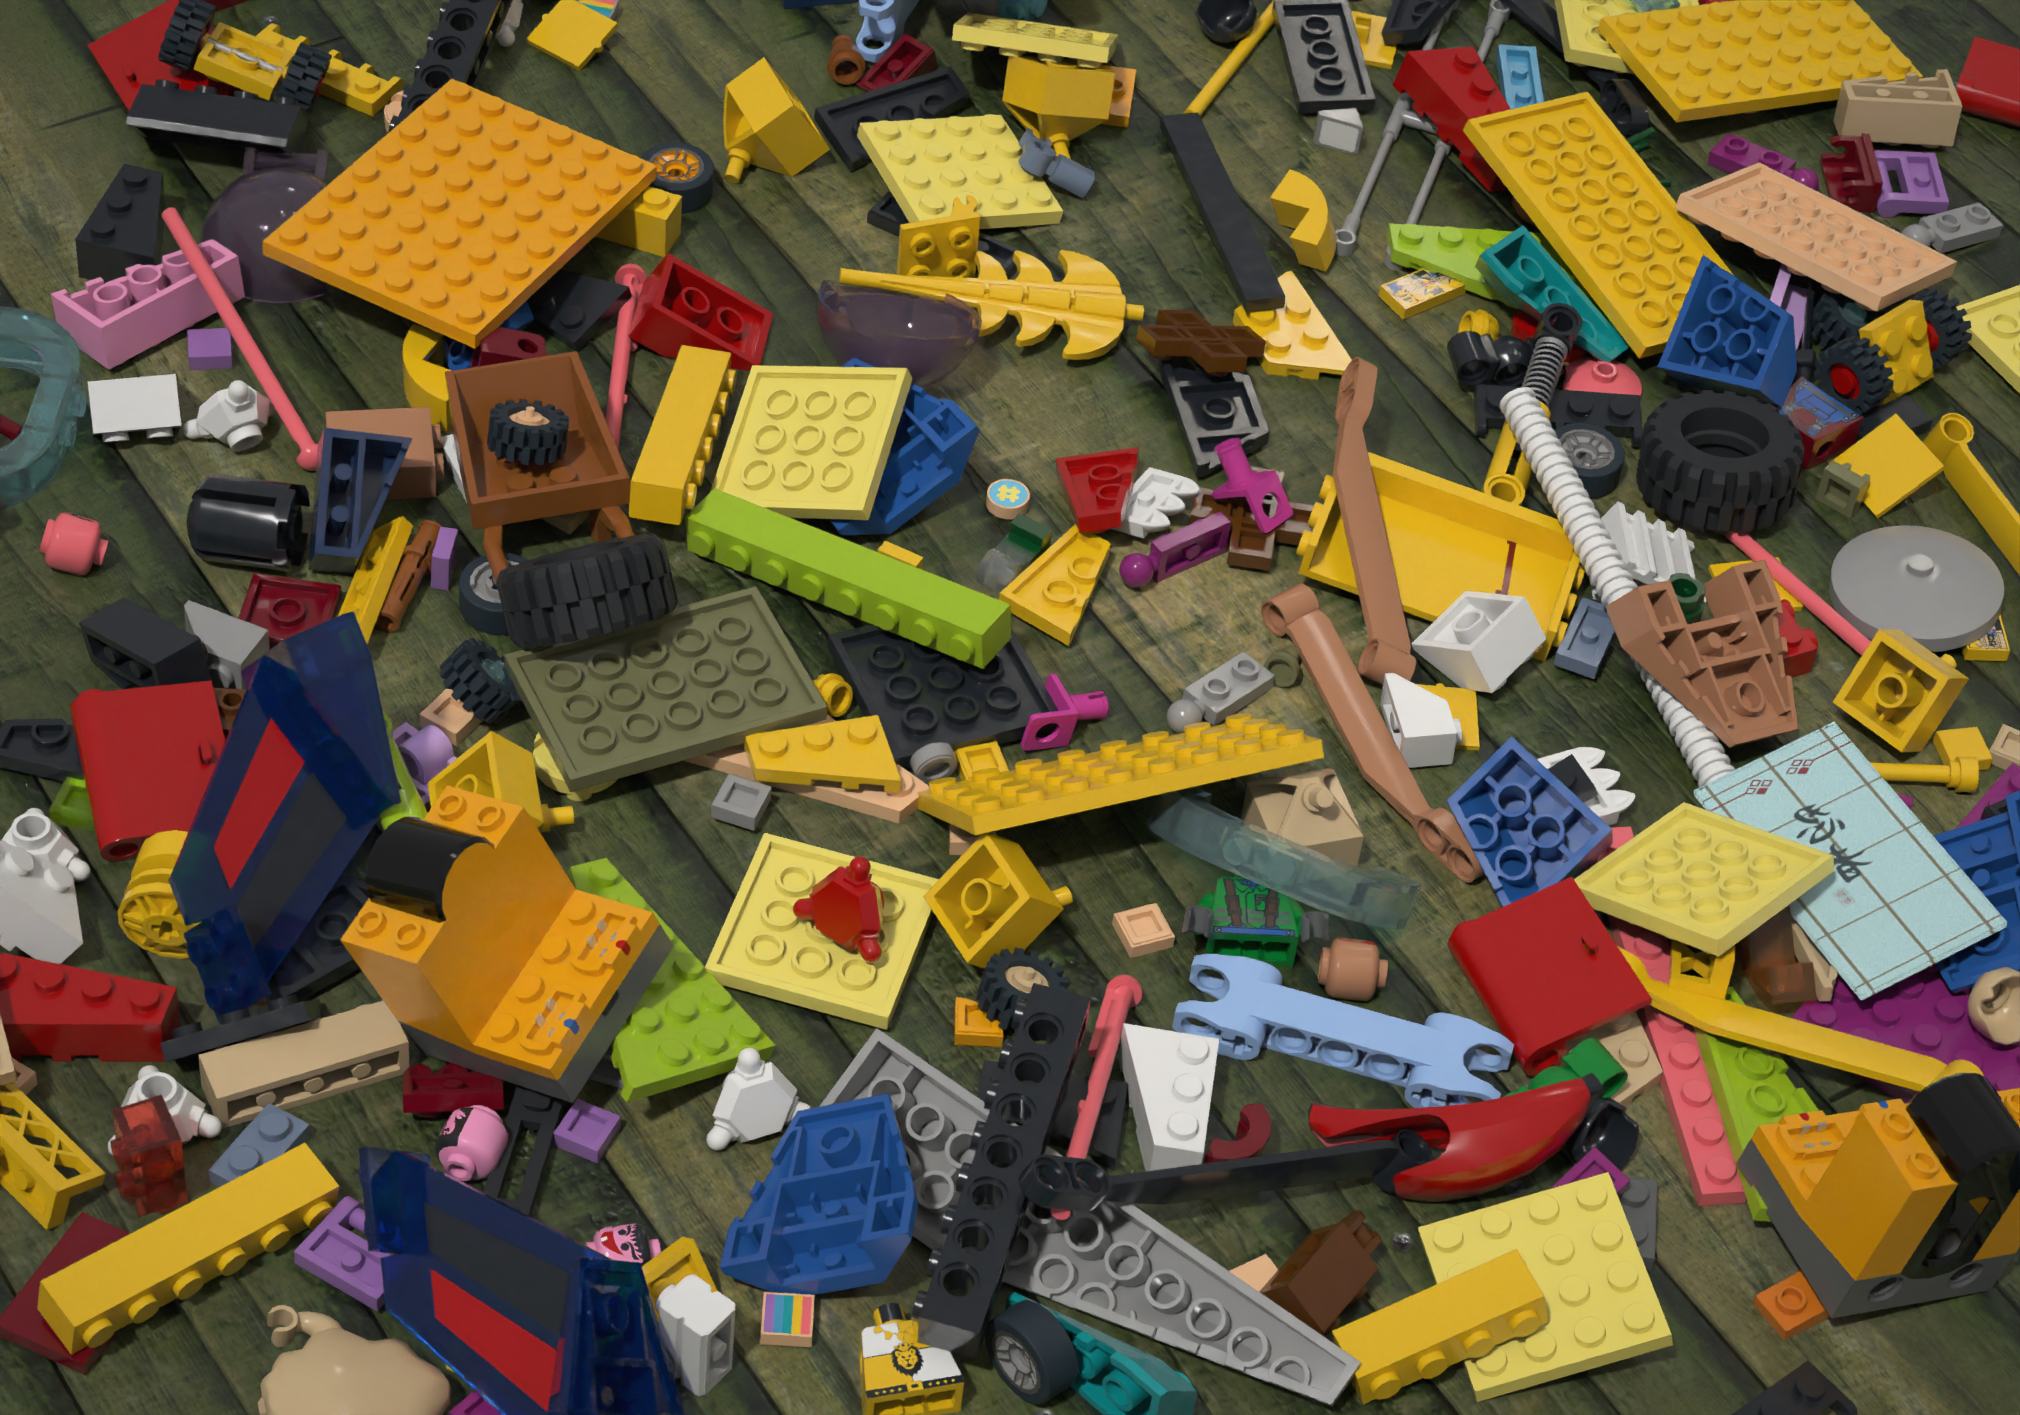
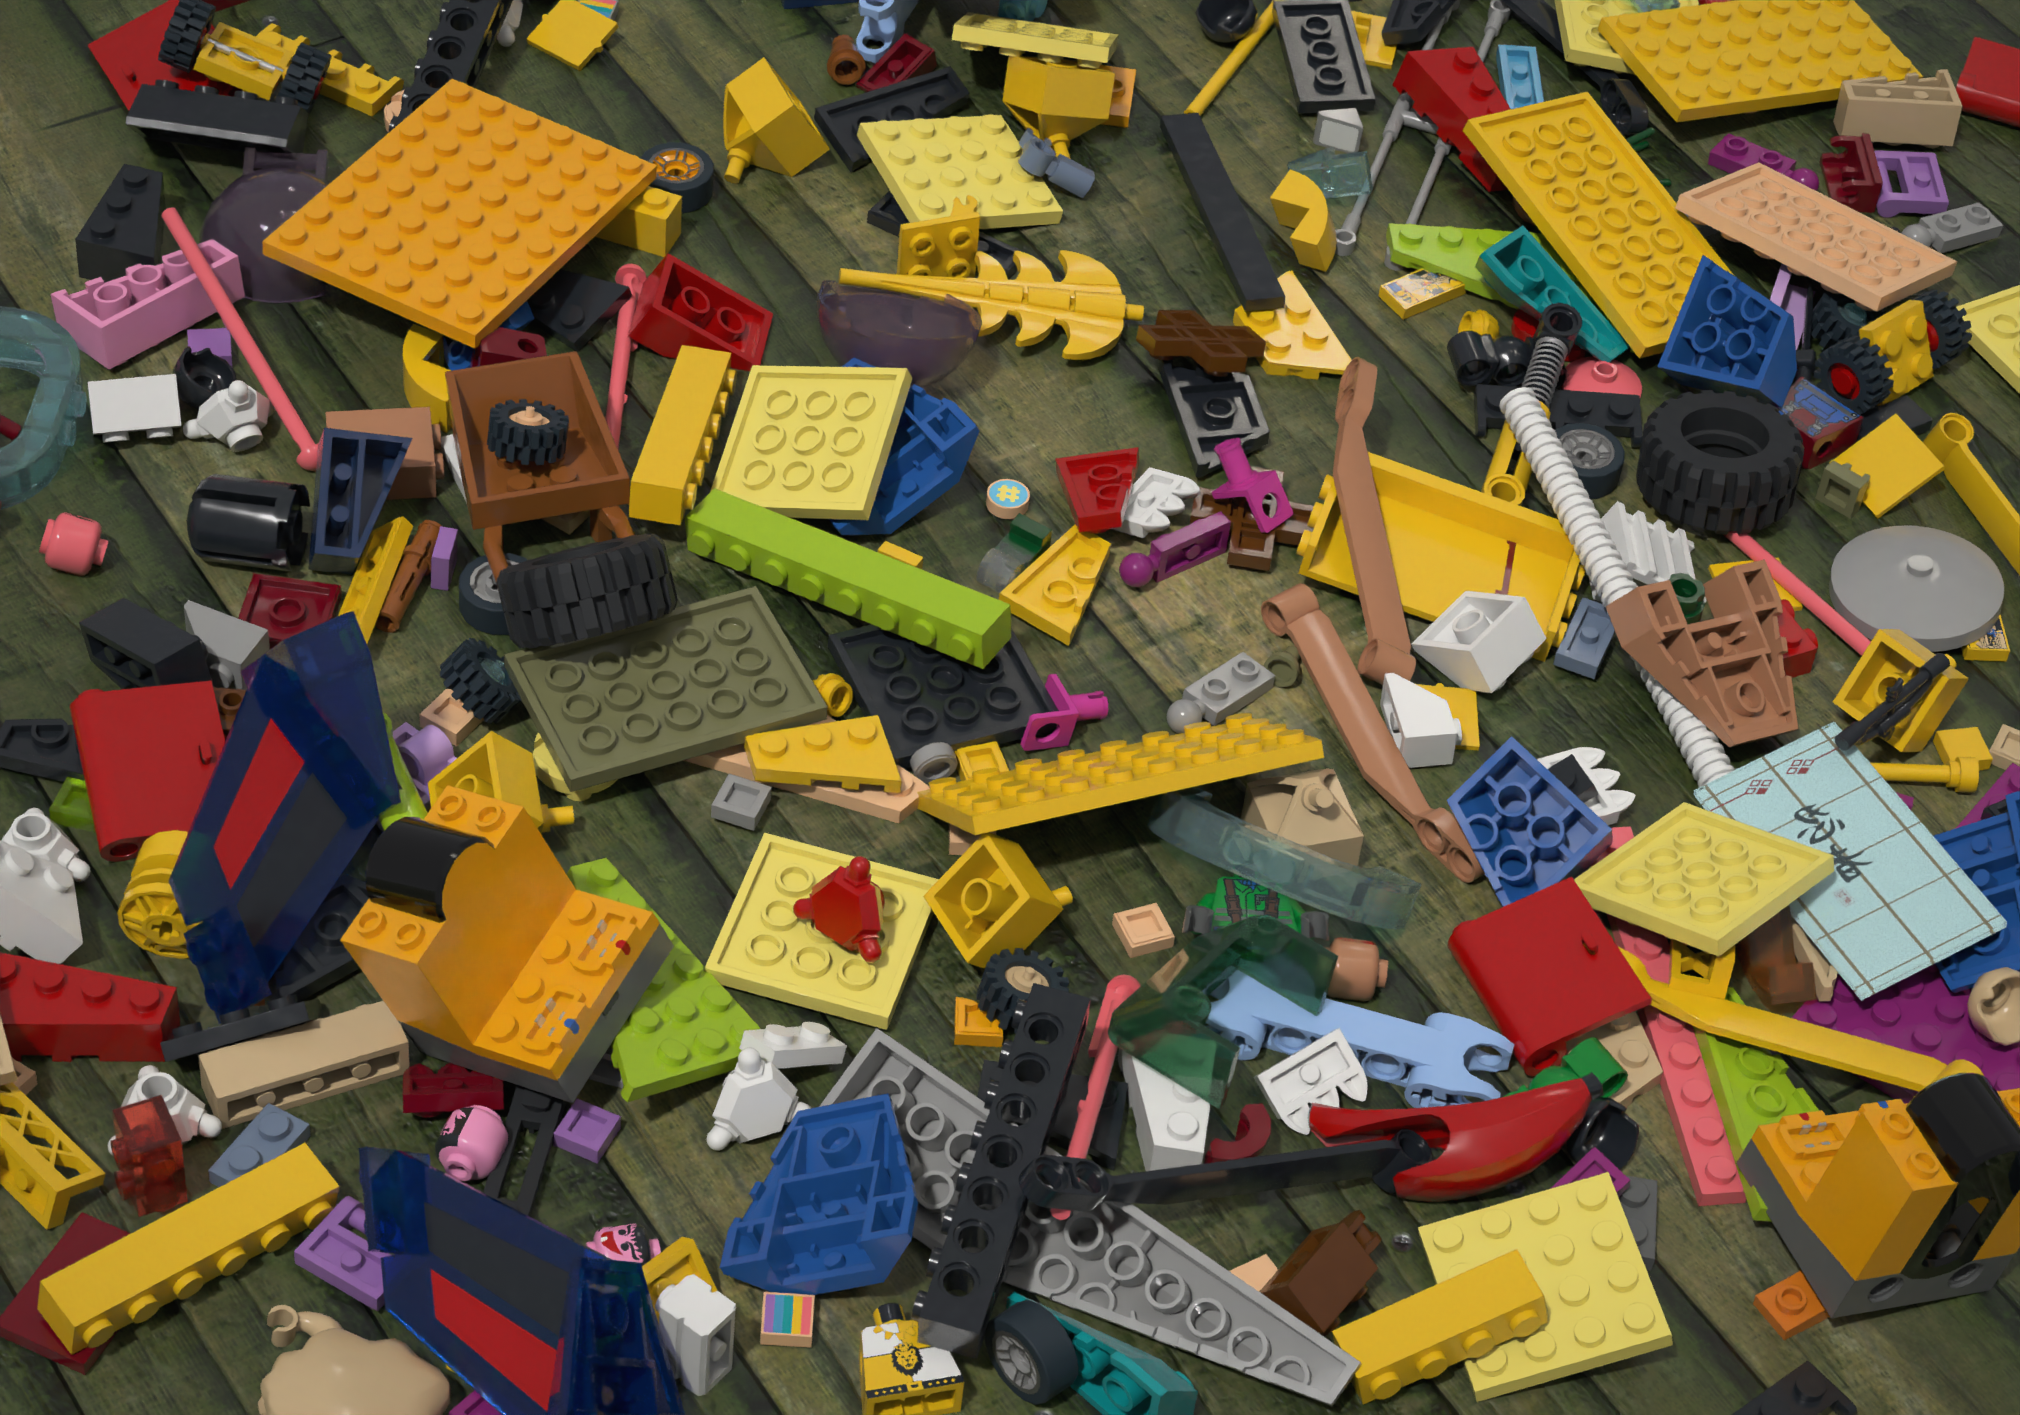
(201, 376): none -> black hair
(795, 1046): none -> white plate
(1167, 1013): none -> clear green windscreen
(1312, 1078): none -> white plate
(1336, 174): none -> clear light blue slope
(1895, 708): none -> black piece

